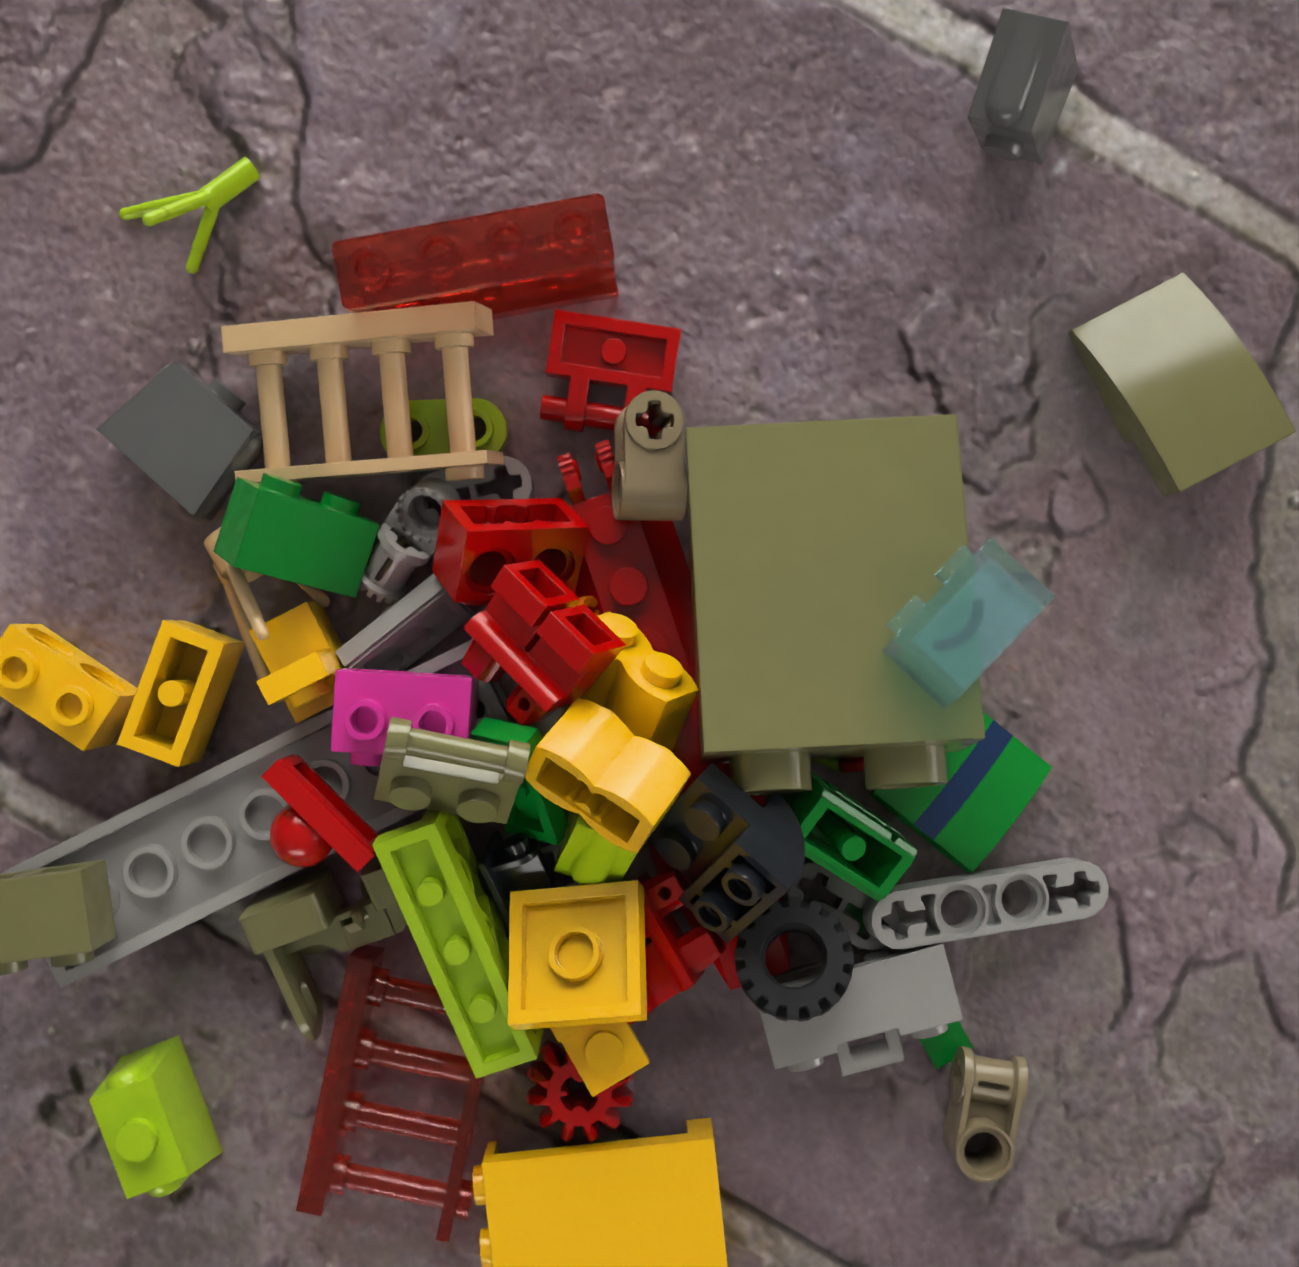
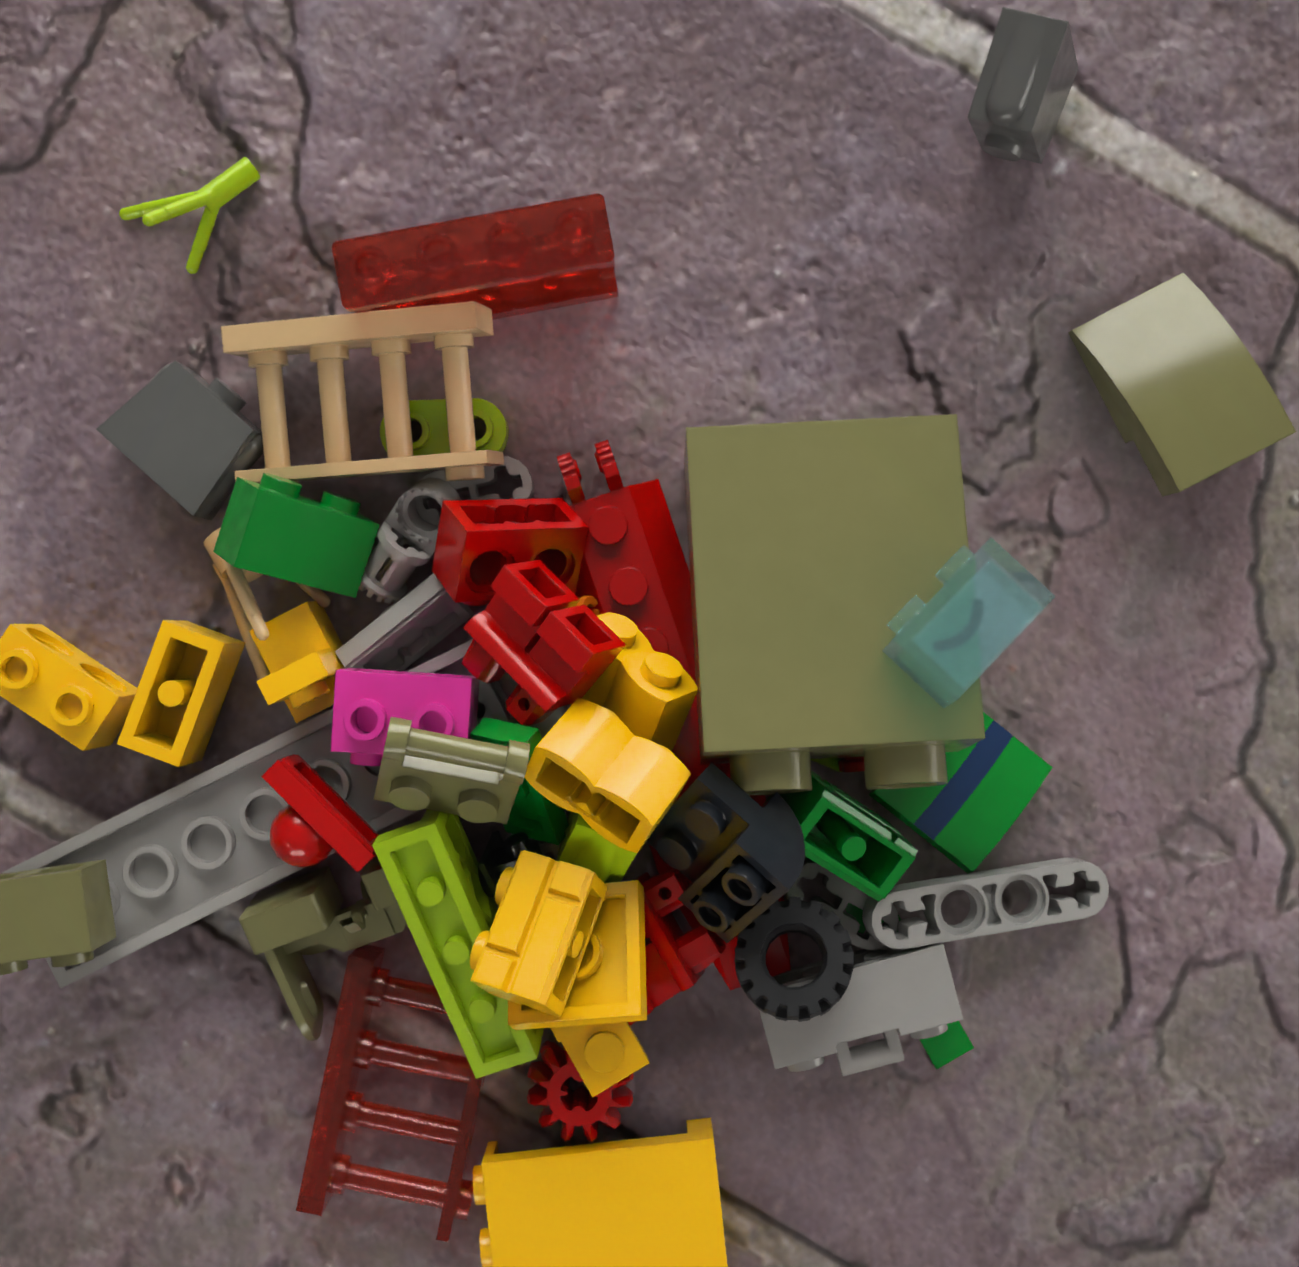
(154, 1120): lime torso -> none
(538, 932): none -> yellow brick
(611, 354): red plate -> none
(647, 472): dark tan piece -> none
(984, 1098): dark tan piece -> none

